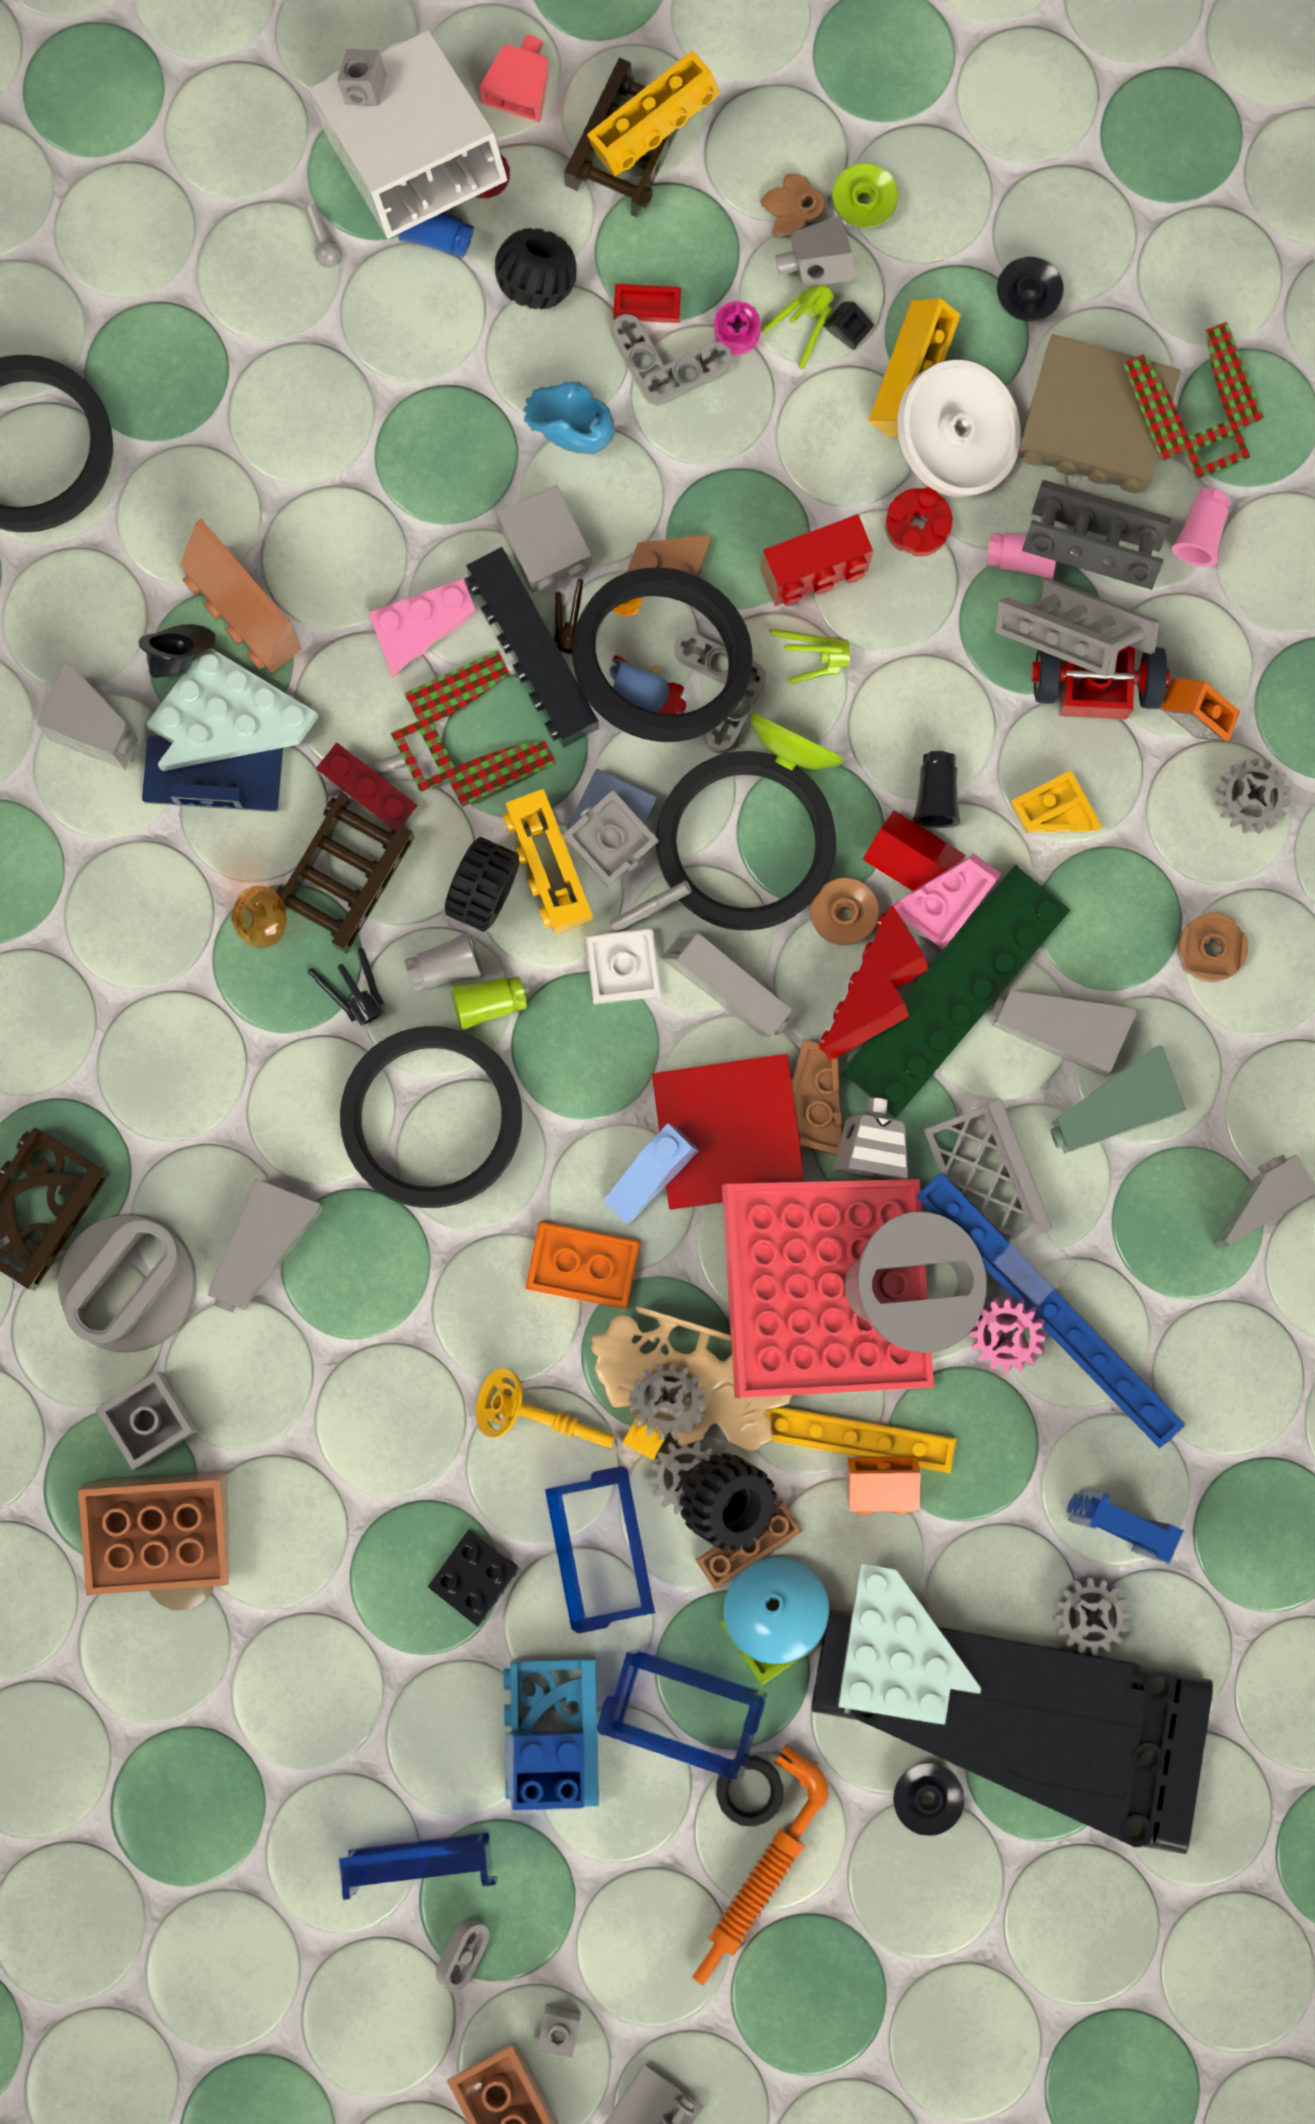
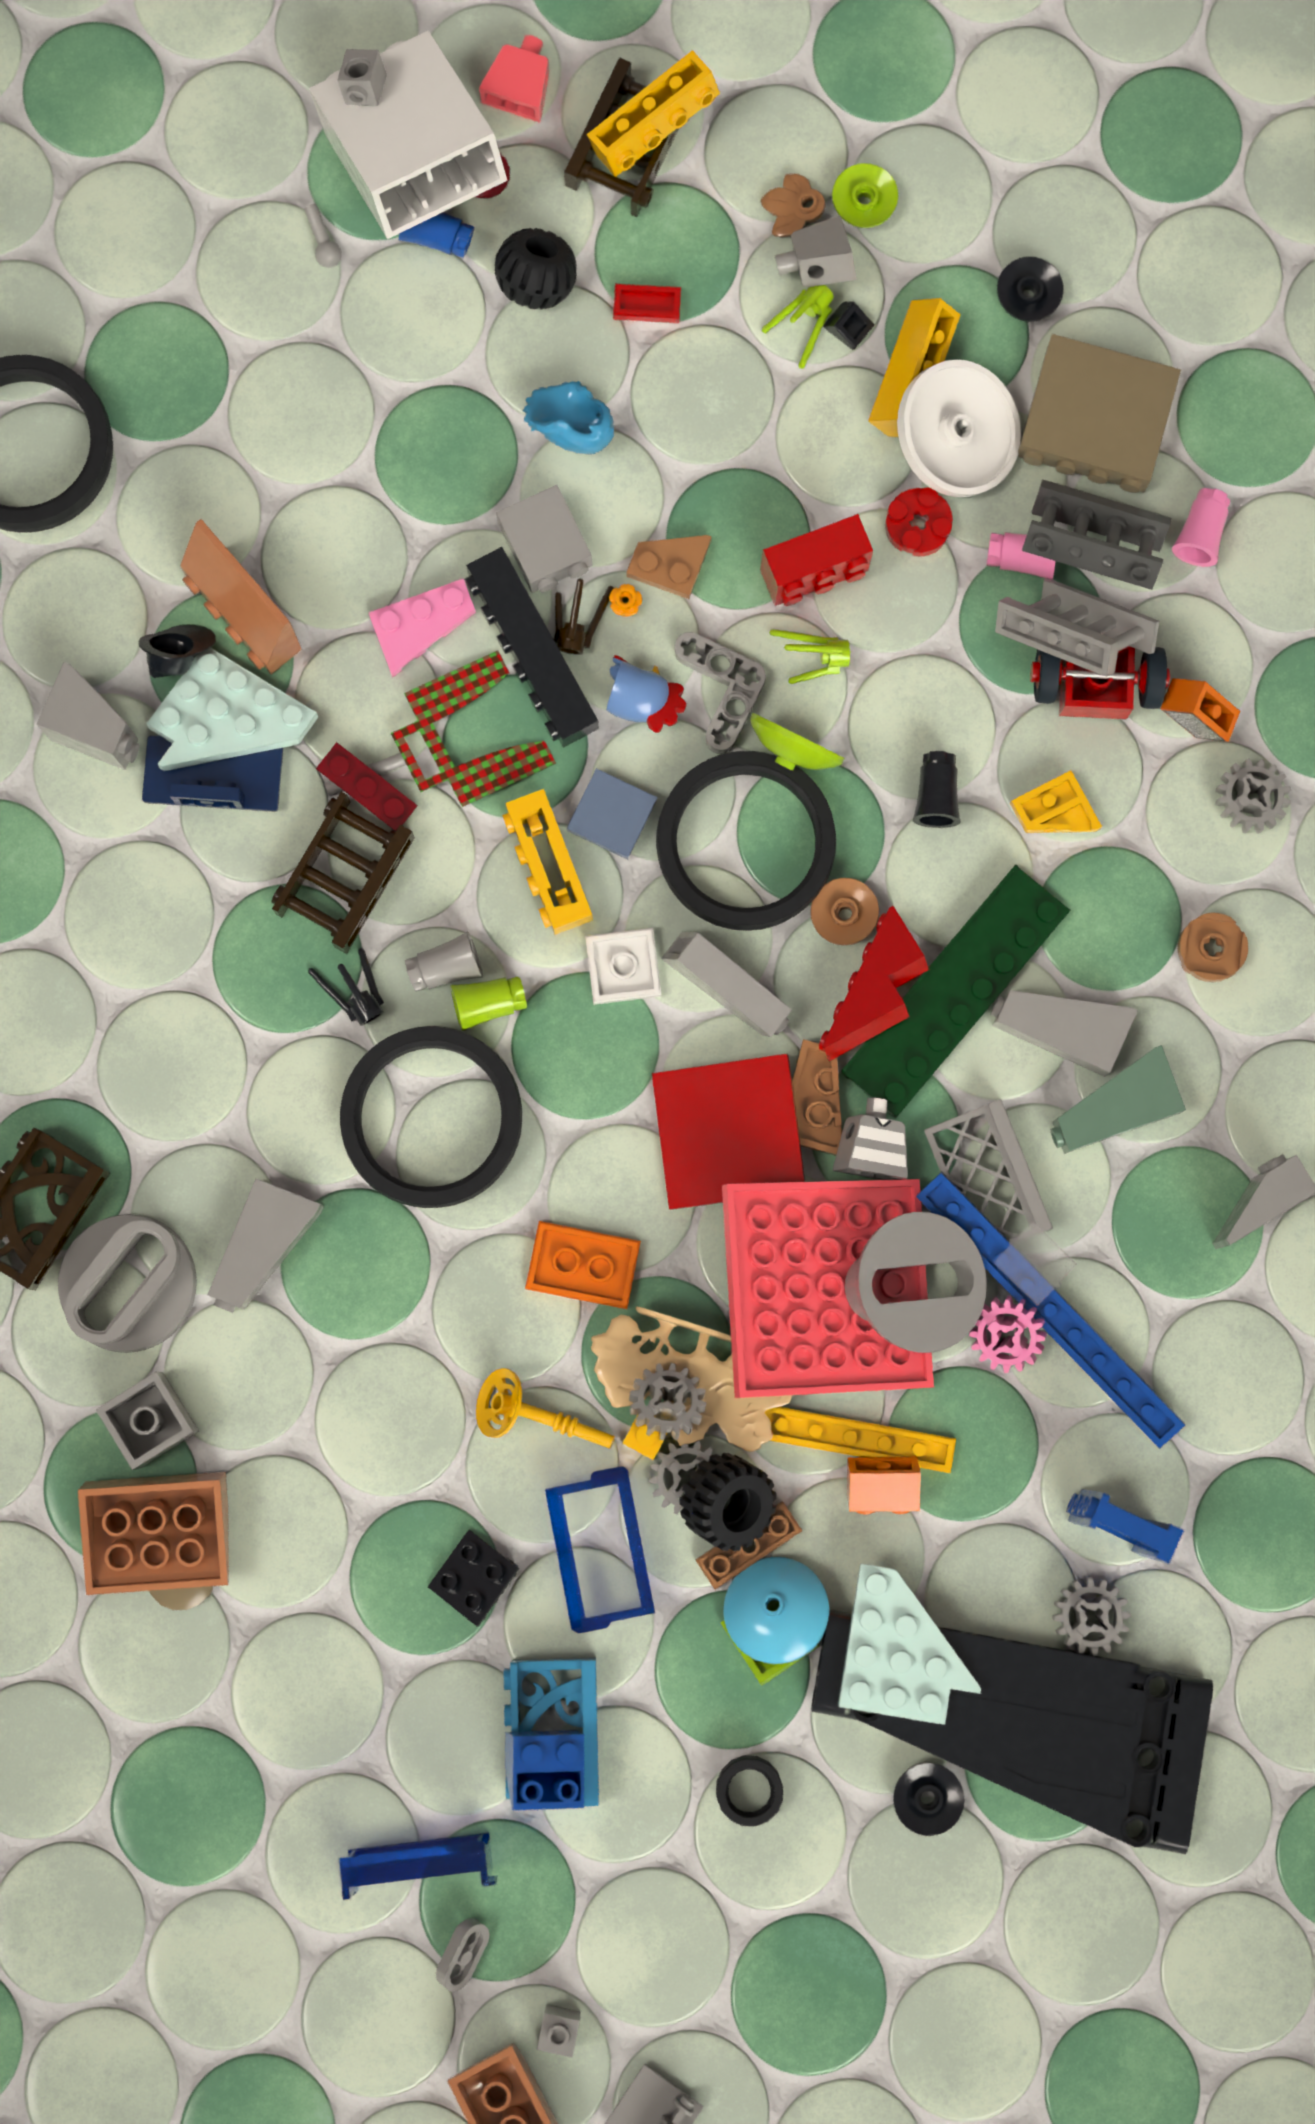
(267, 916): clear orange piece -> none
(481, 884): black tyre -> none
(610, 838): light grey plate -> none
(614, 1710): clear blue piece -> none
(650, 906): light grey piece -> none
(651, 1172): light blue slope -> none
(657, 371): light grey beam -> none
(689, 590): black tyre -> none
(748, 335): dark pink wheel -> none
(774, 1863): orange piece -> none
(910, 852): red piece -> none
(947, 900): bright pink wing -> none
(1164, 420): piece -> none

